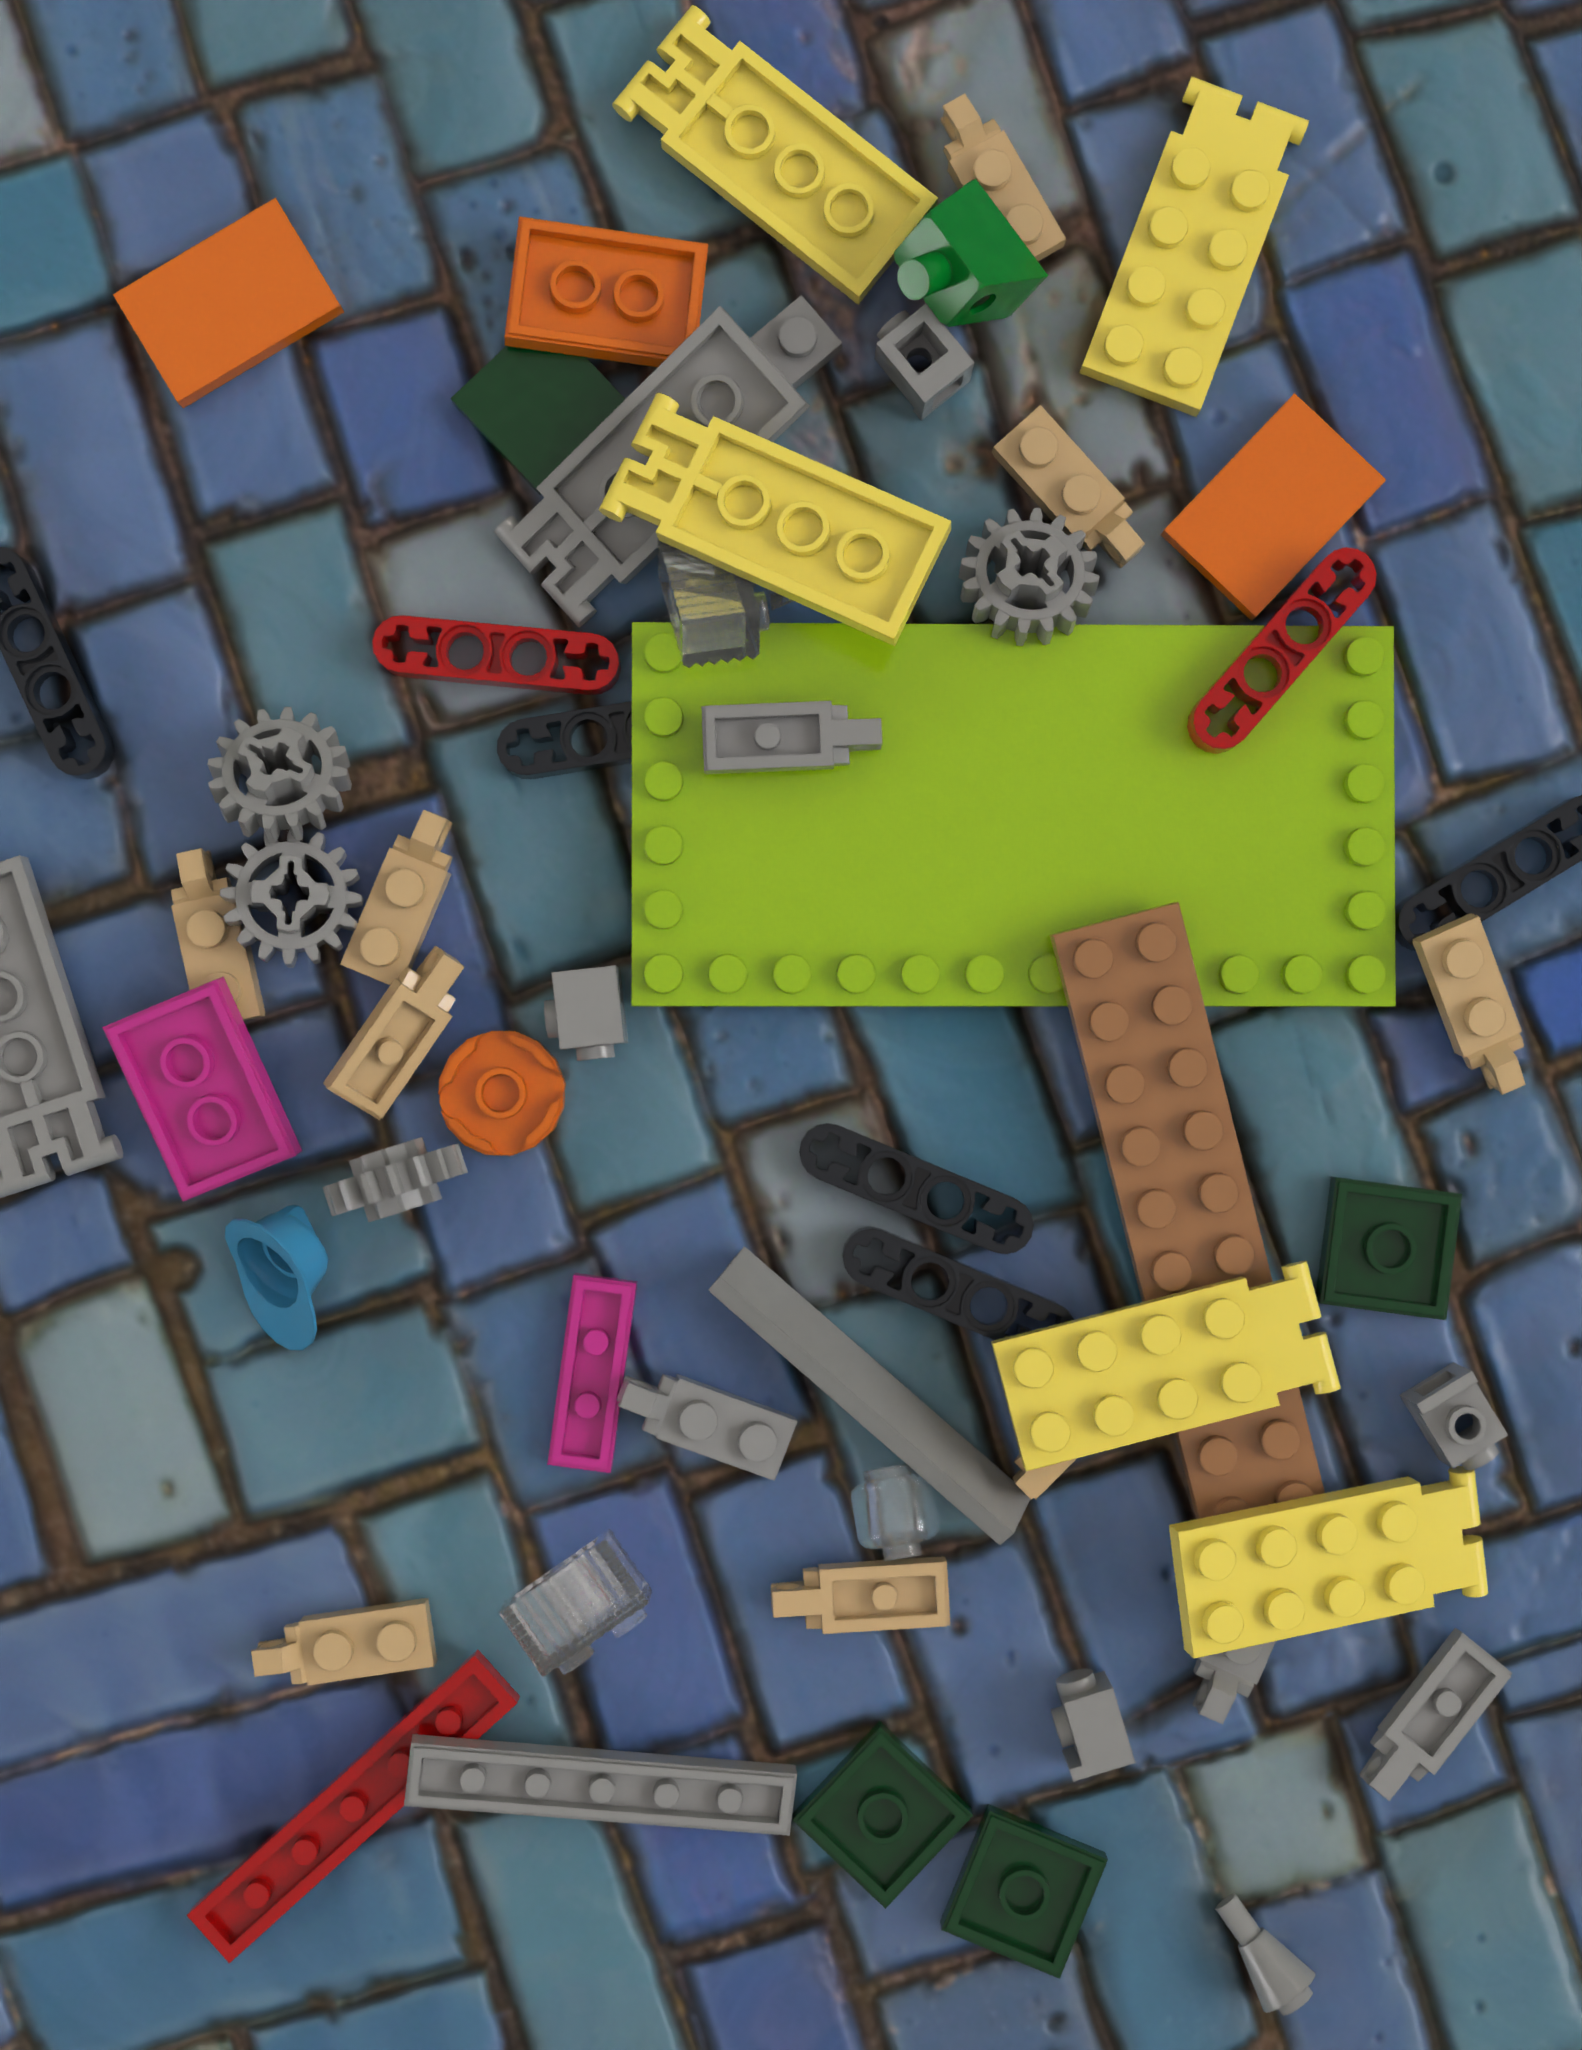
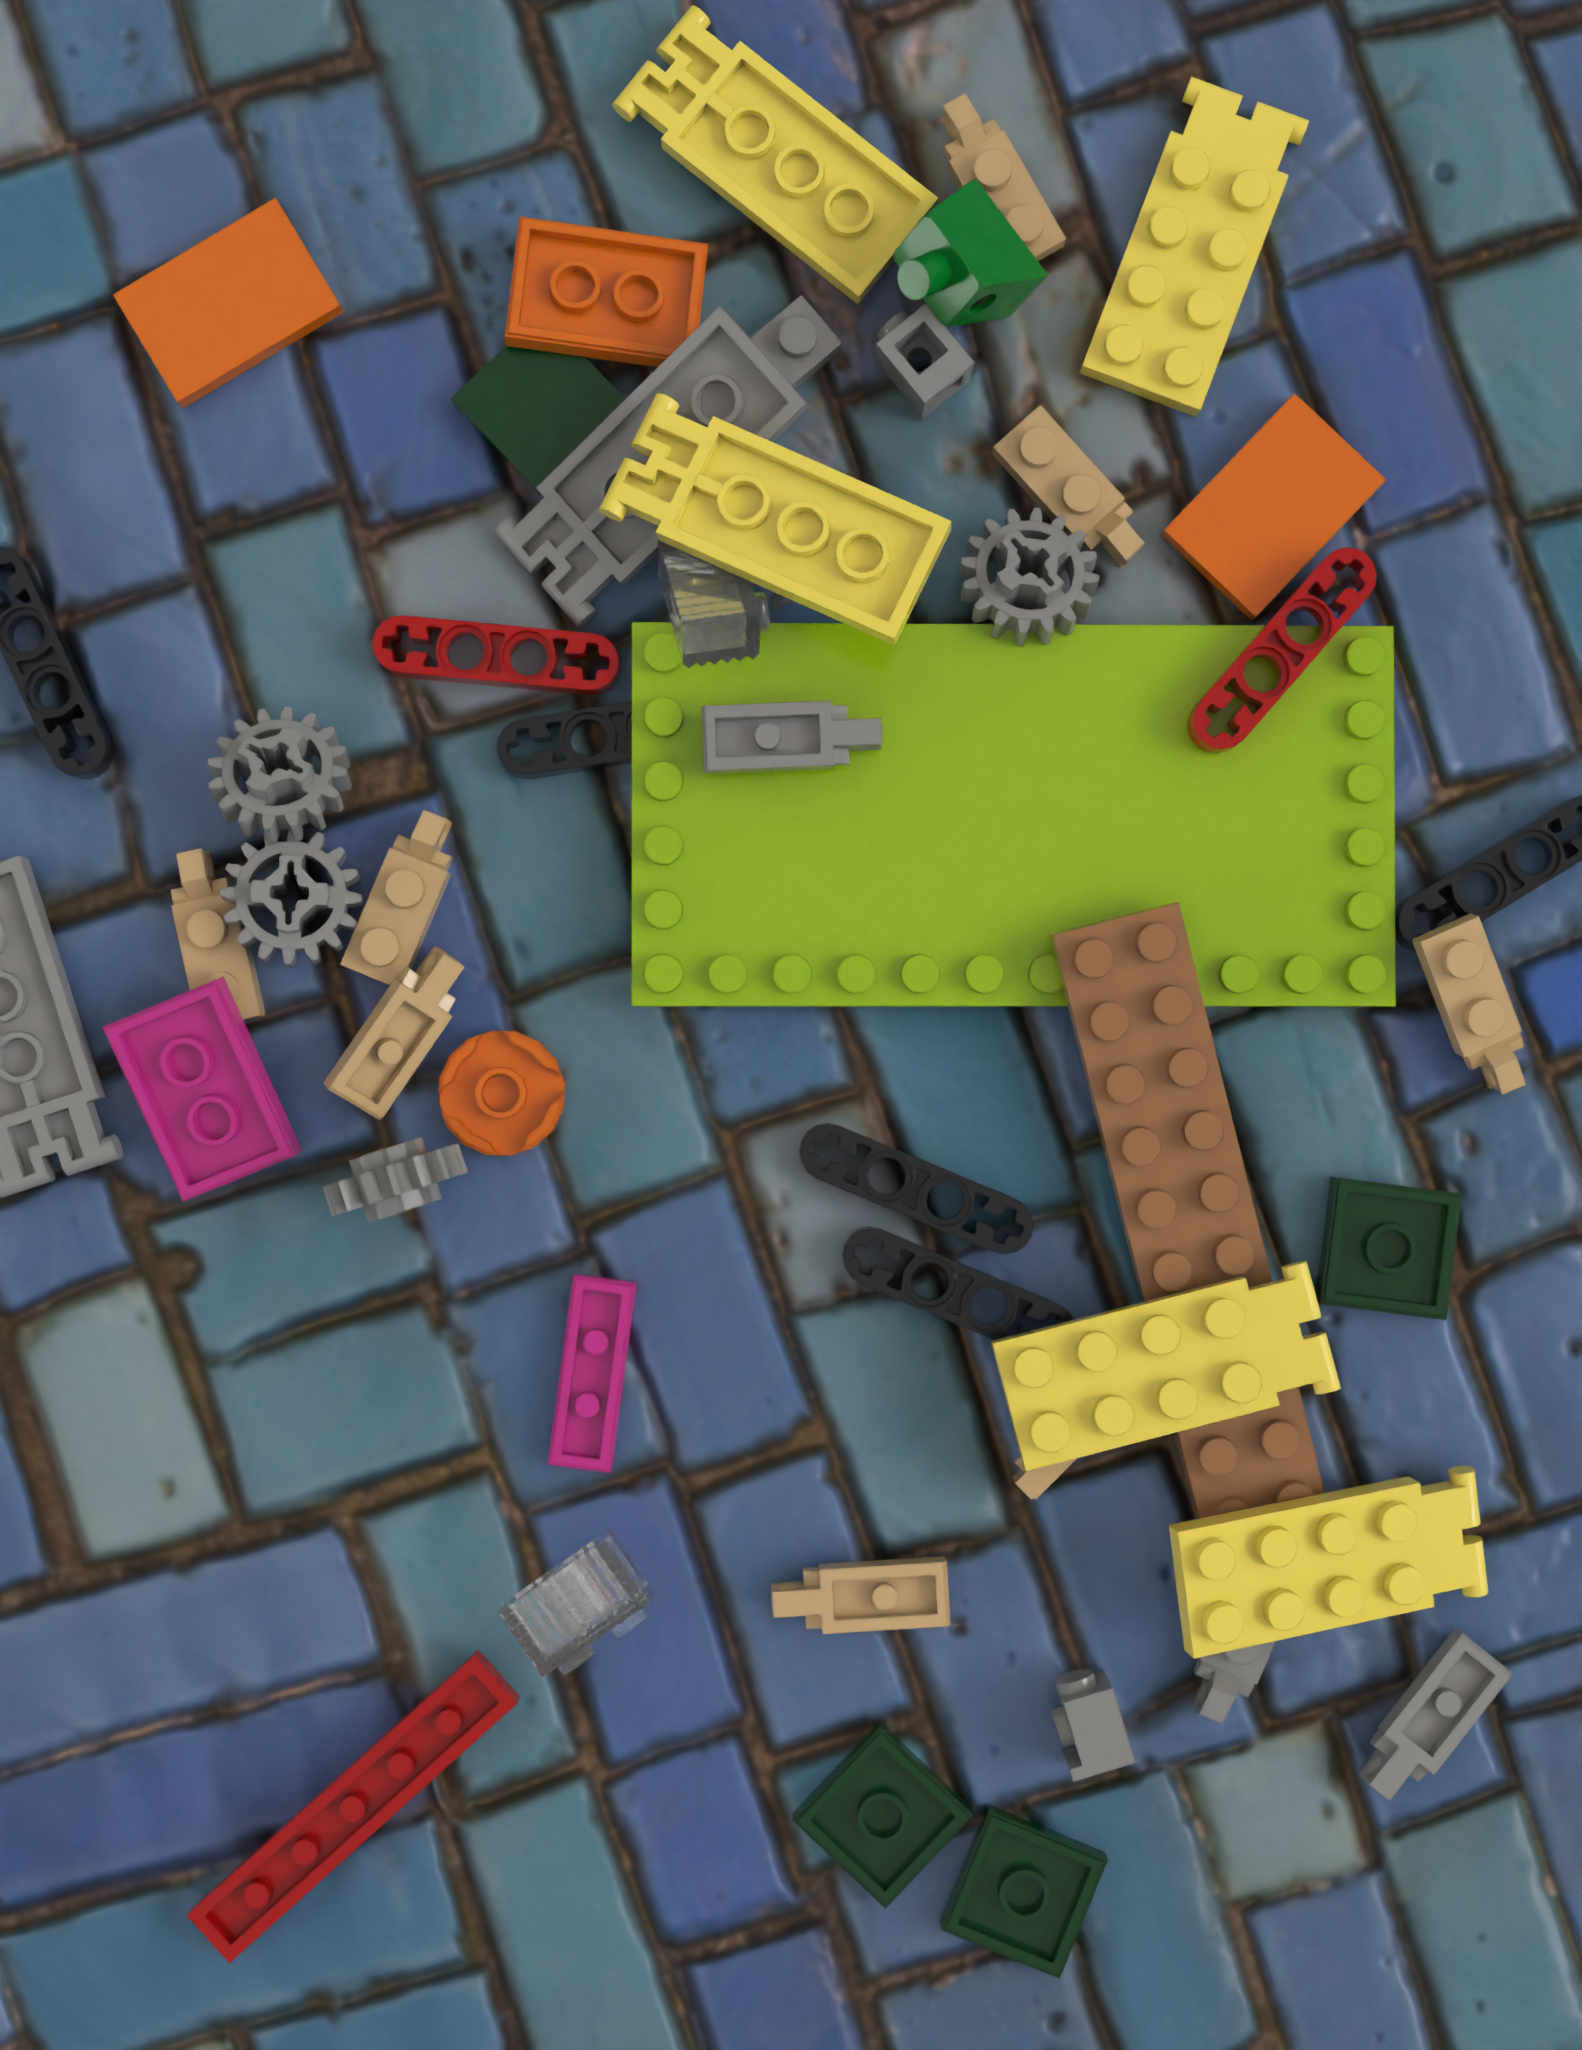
(279, 1270): dark azure piece -> none
(351, 1644): tan hinge -> none
(587, 1011): light grey brick -> none
(600, 1785): light grey tile -> none
(711, 1422): light grey hinge -> none
(871, 1395): light grey tile -> none
(894, 1511): clear head -> none
(1275, 1971): light grey cone -> none
(1439, 1403): light grey brick -> none

